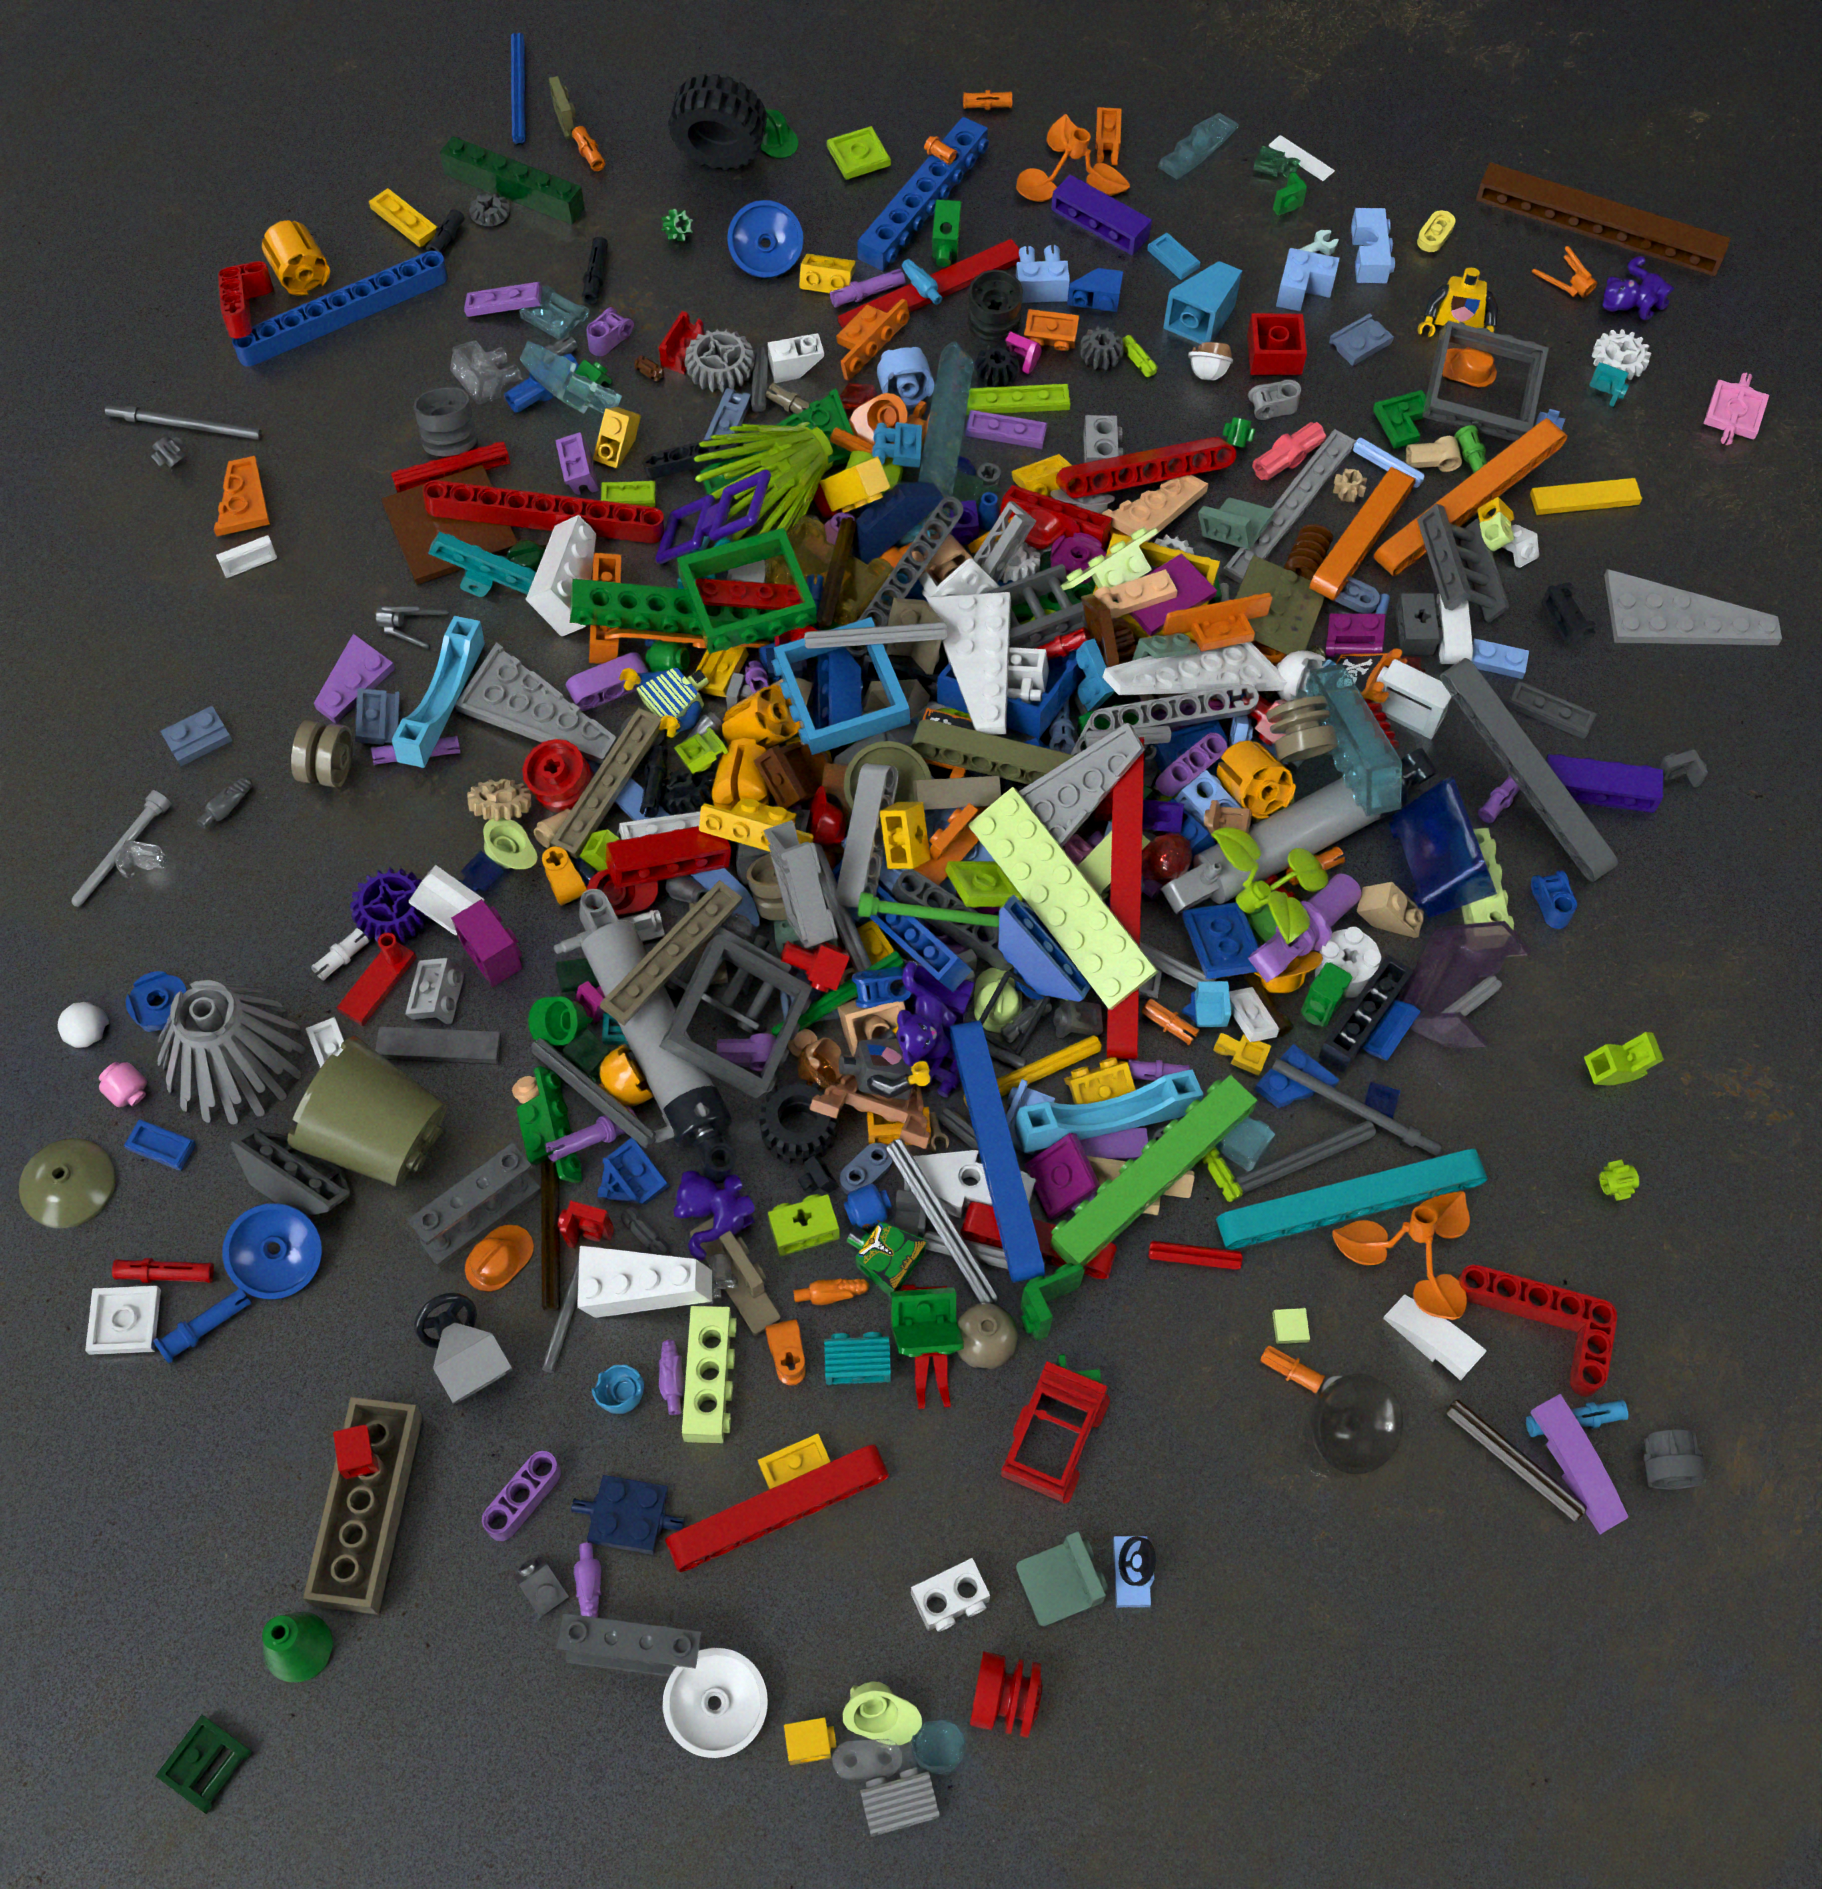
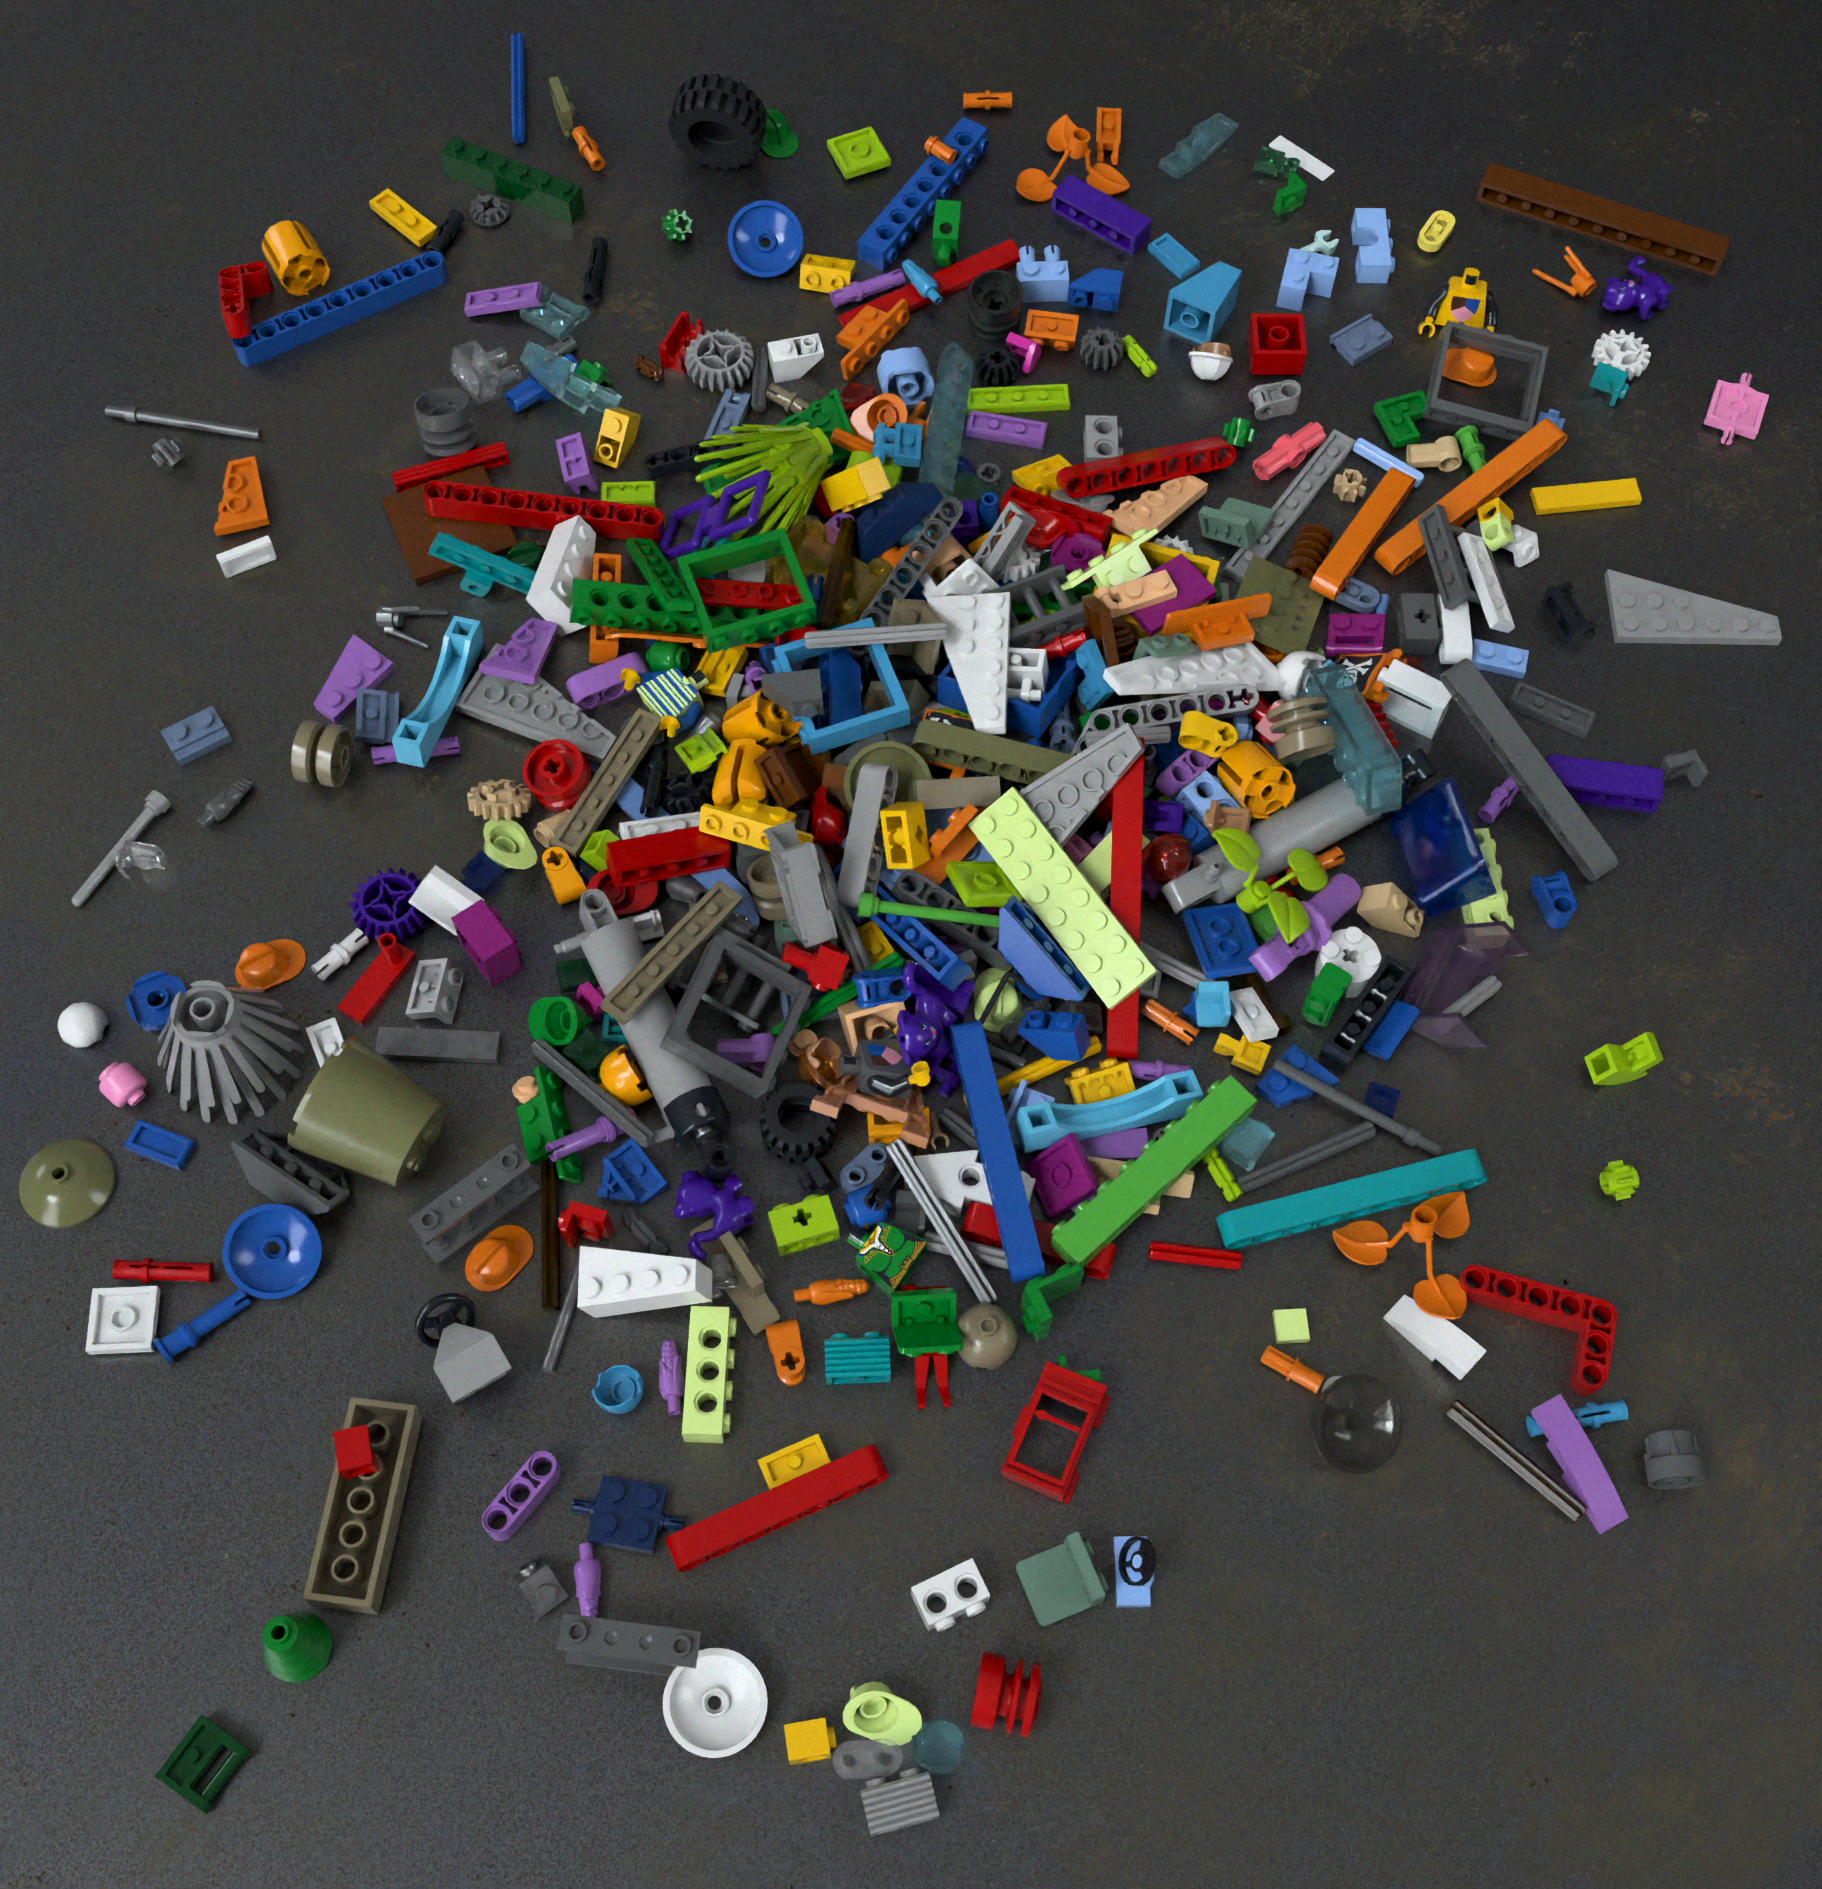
(270, 963): none -> orange piece
(524, 654): none -> medium lavender wing
(606, 331): medium lavender piece -> none
(659, 574): none -> green tile
(795, 691): none -> dark grey slope
(885, 1182): none -> black pin
(1057, 1034): none -> blue slope
(1202, 734): none -> yellow piece
(1293, 975): light orange piece -> none
(1486, 582): none -> white tile

